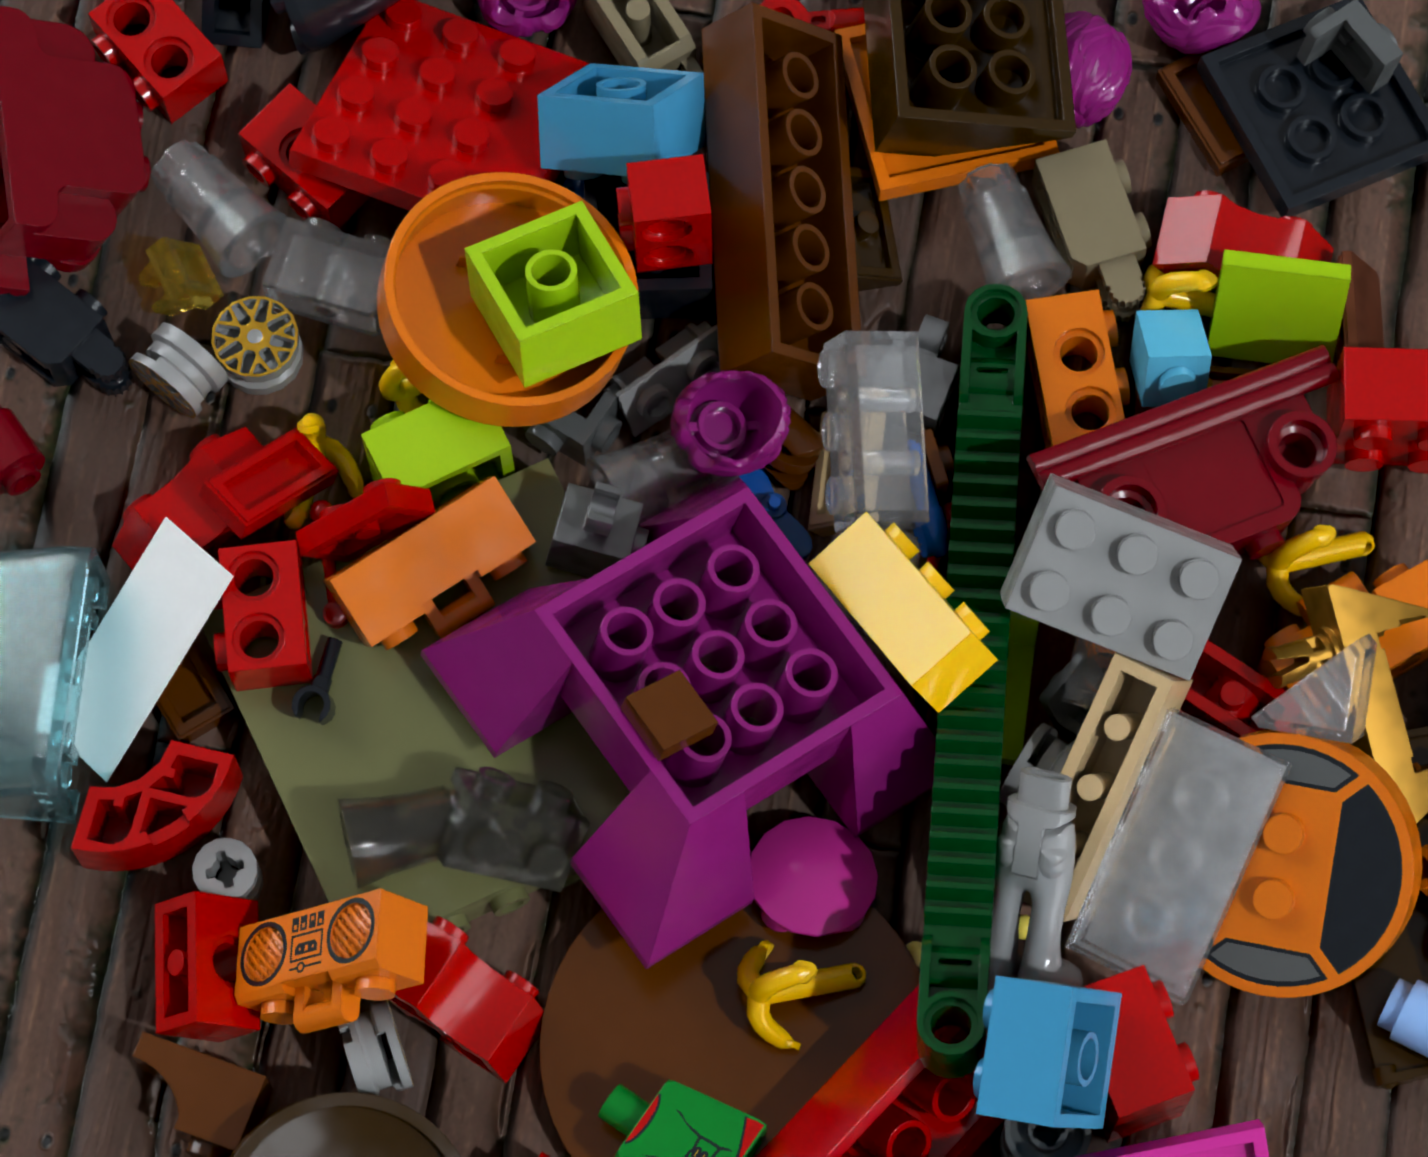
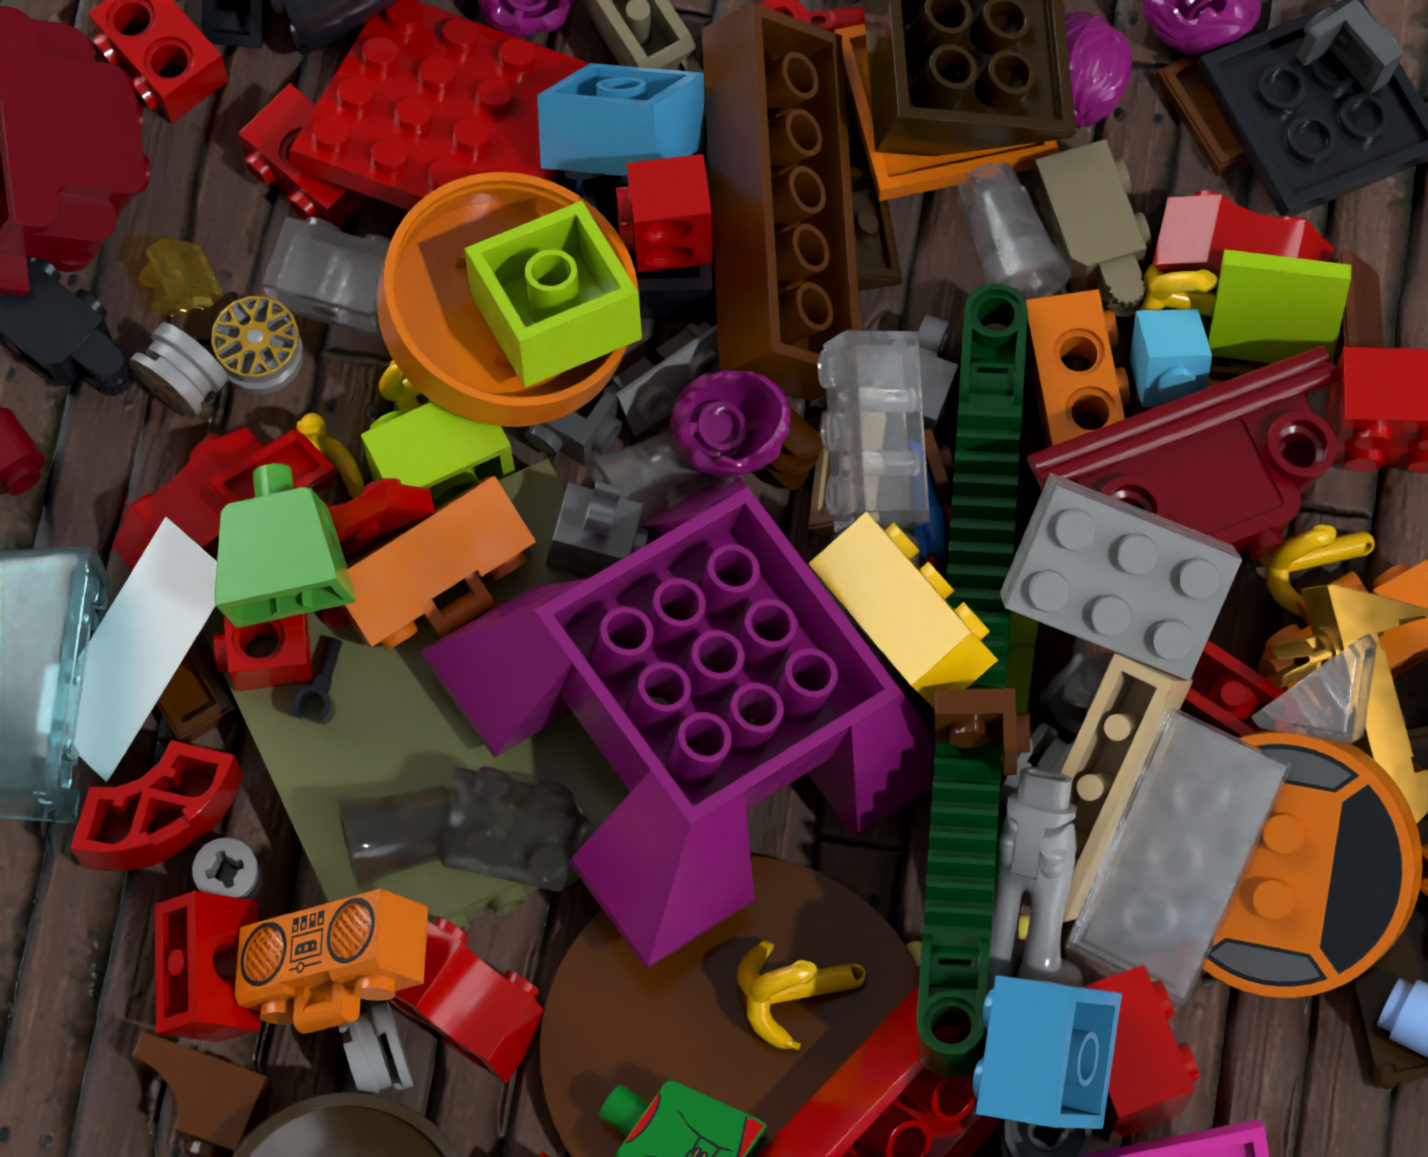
(218, 208): clear plant -> none
(279, 553): none -> bright green torso
(669, 715): reddish brown tile -> none
(777, 509): blue piece -> none
(813, 877): dark pink dish -> none
(983, 715): none -> reddish brown bracket

